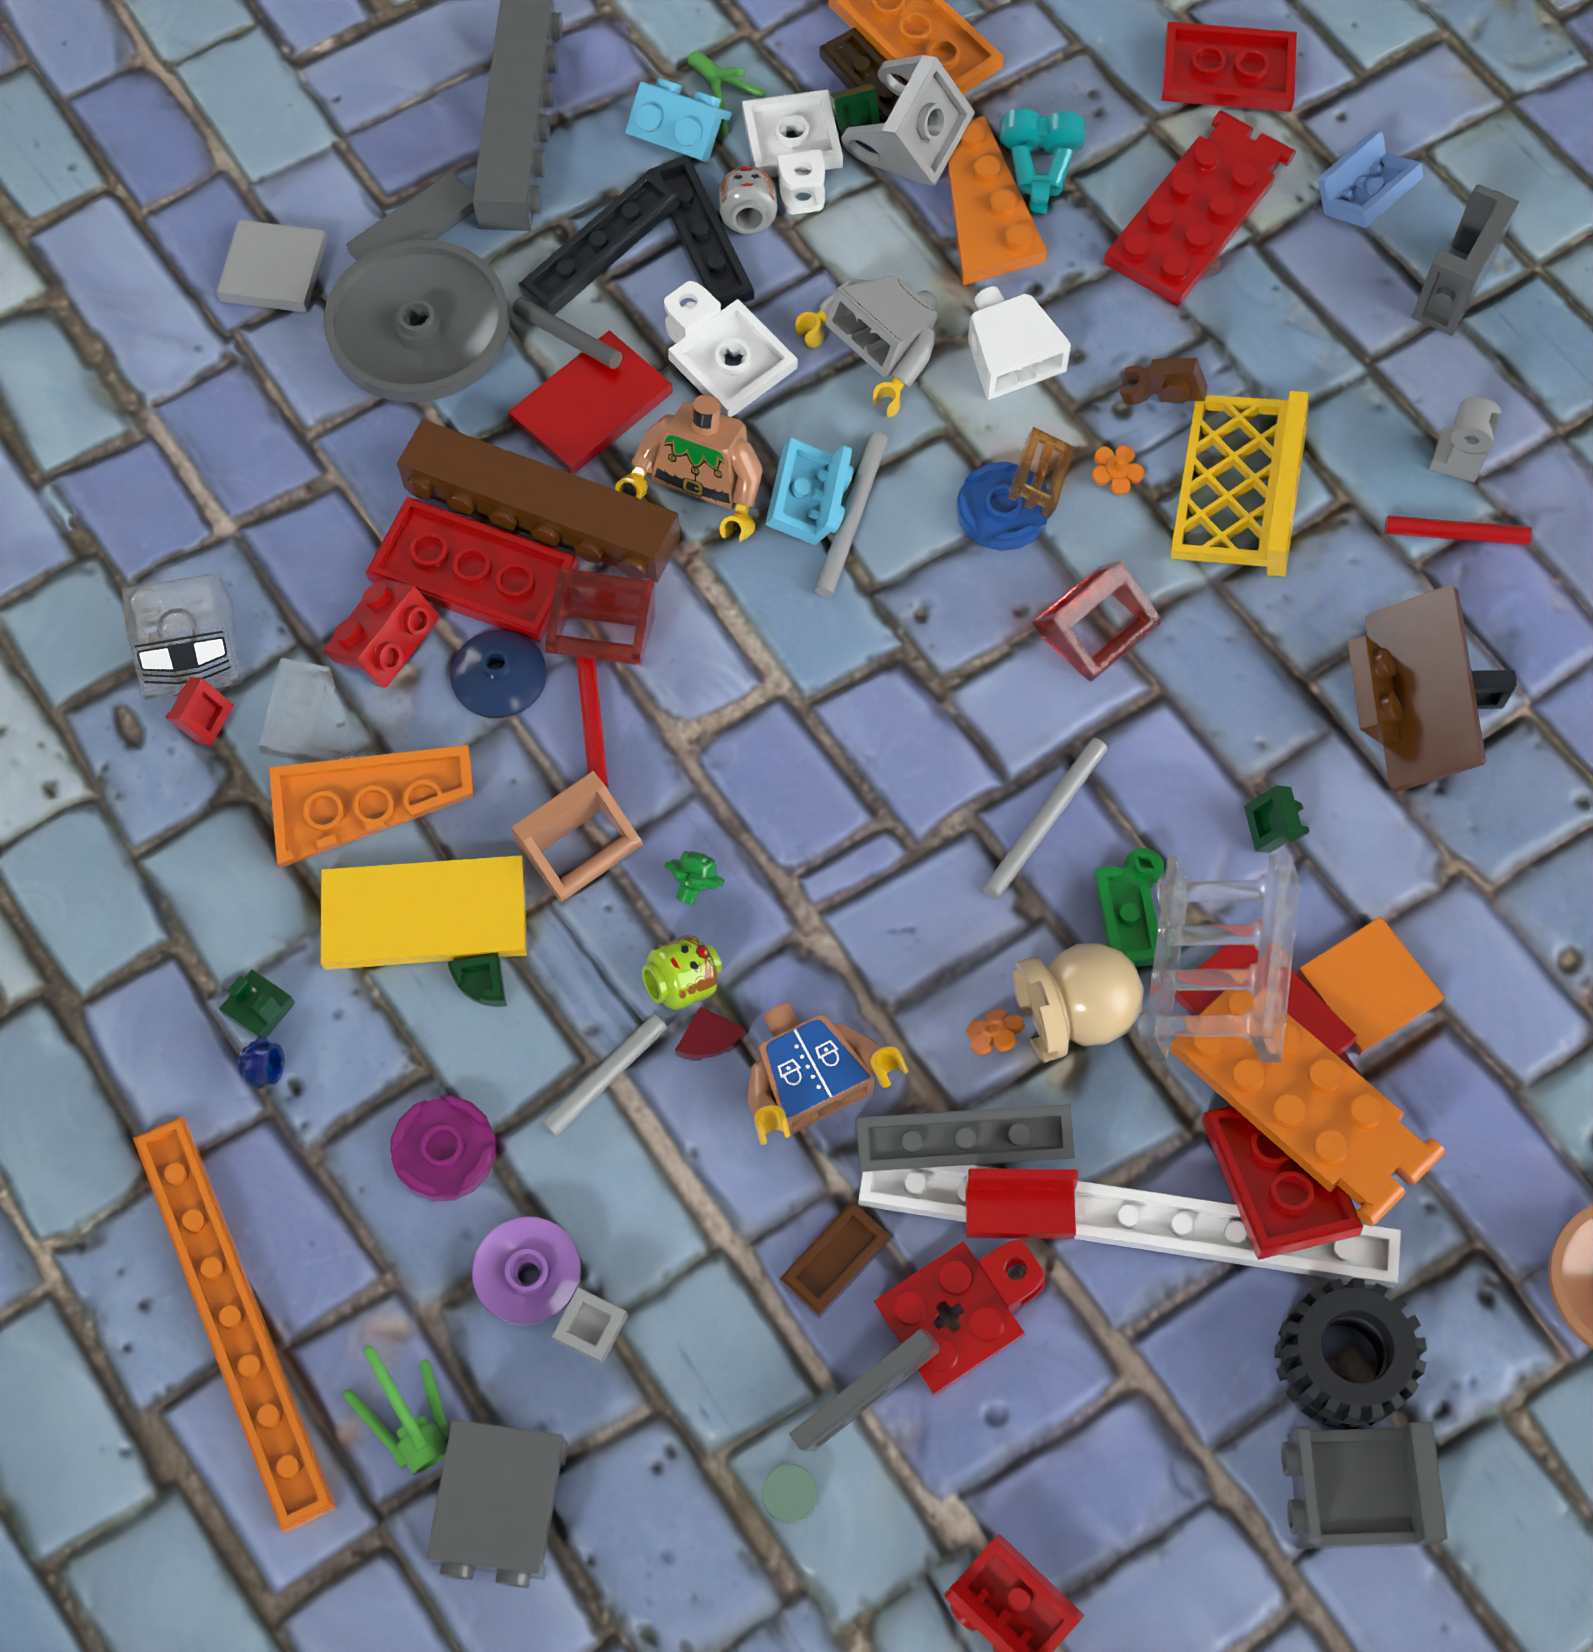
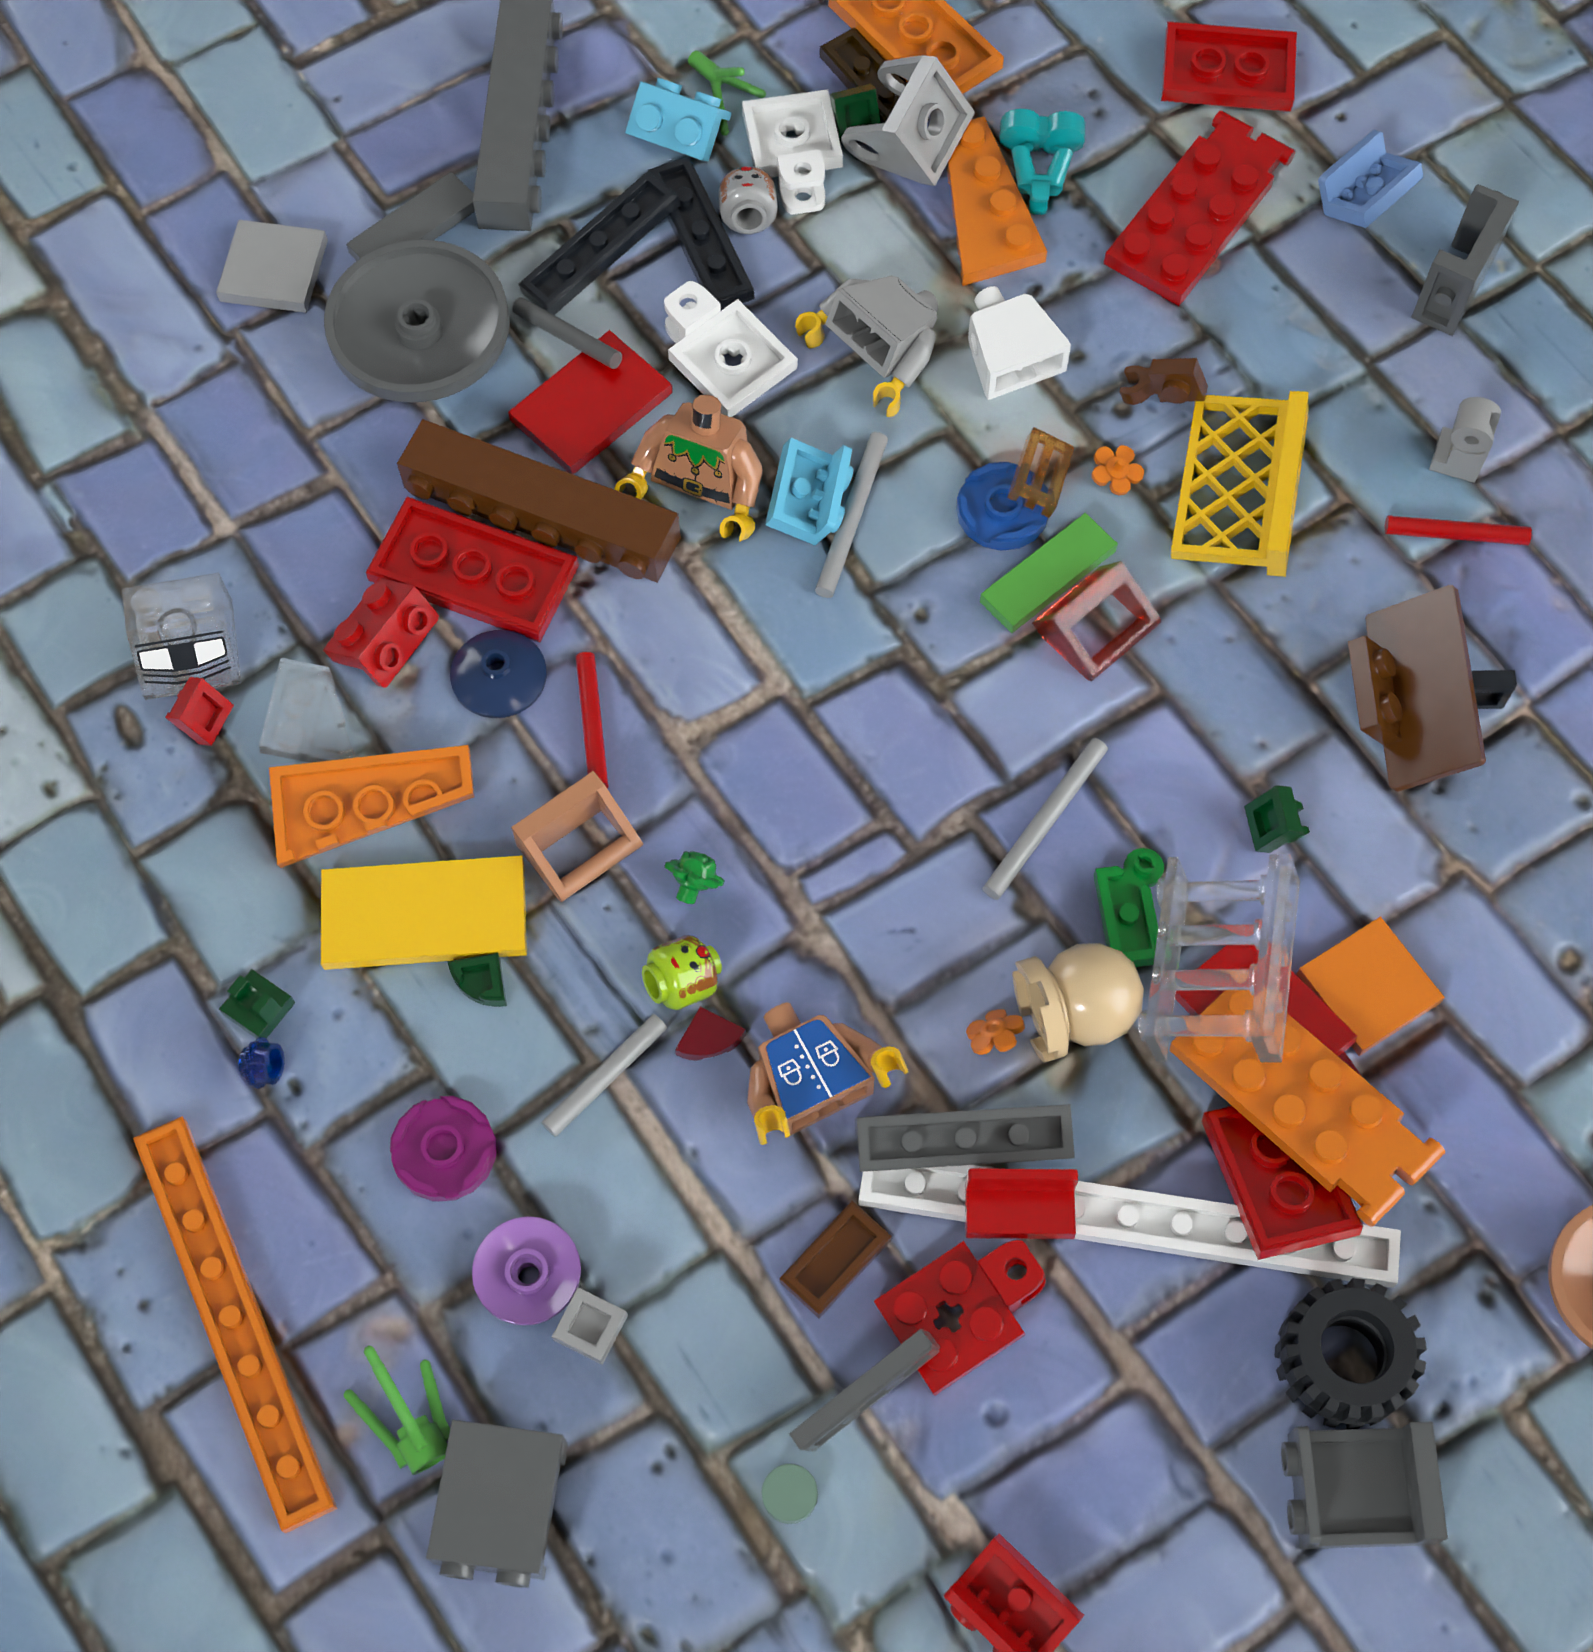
(605, 600): clear red tile -> none
(1048, 572): none -> bright green tile

